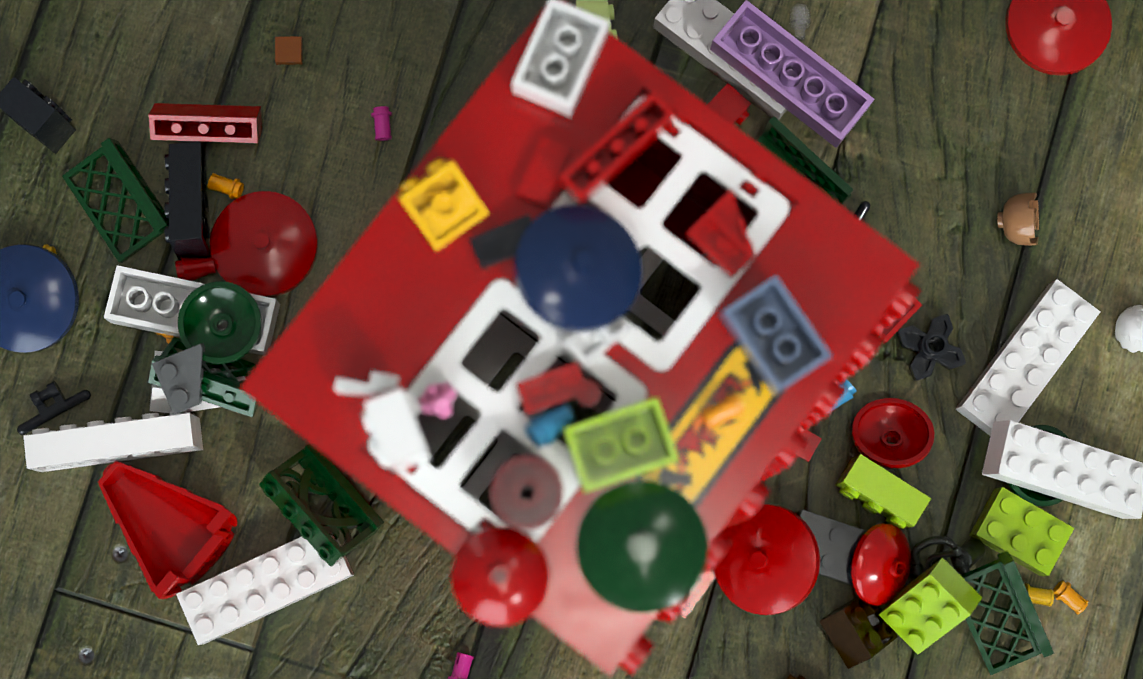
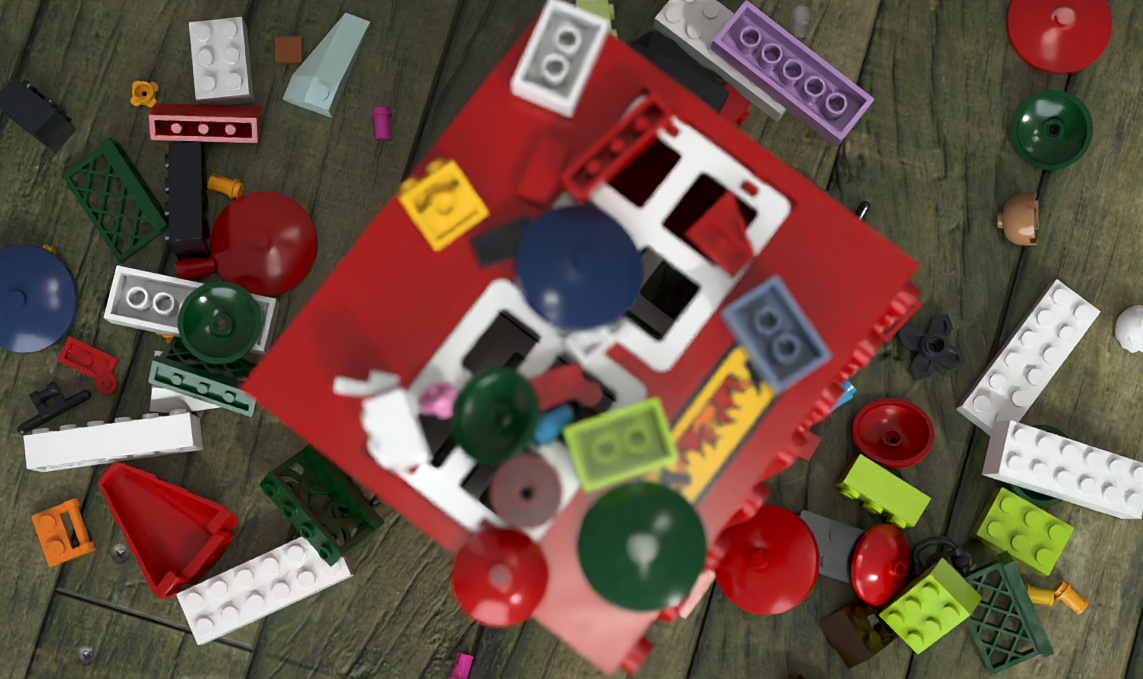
(55, 535): none -> orange plate
(91, 362): none -> red hinge
(140, 87): none -> light orange plate
(181, 378): dark grey wing -> none
(221, 61): none -> white brick
(324, 73): none -> light aqua wedge
(482, 412): none -> dark green dish
(681, 68): none -> black wedge
(723, 411): light orange pin -> none
(800, 158): dark green fence -> none
(1033, 131): none -> dark green dish

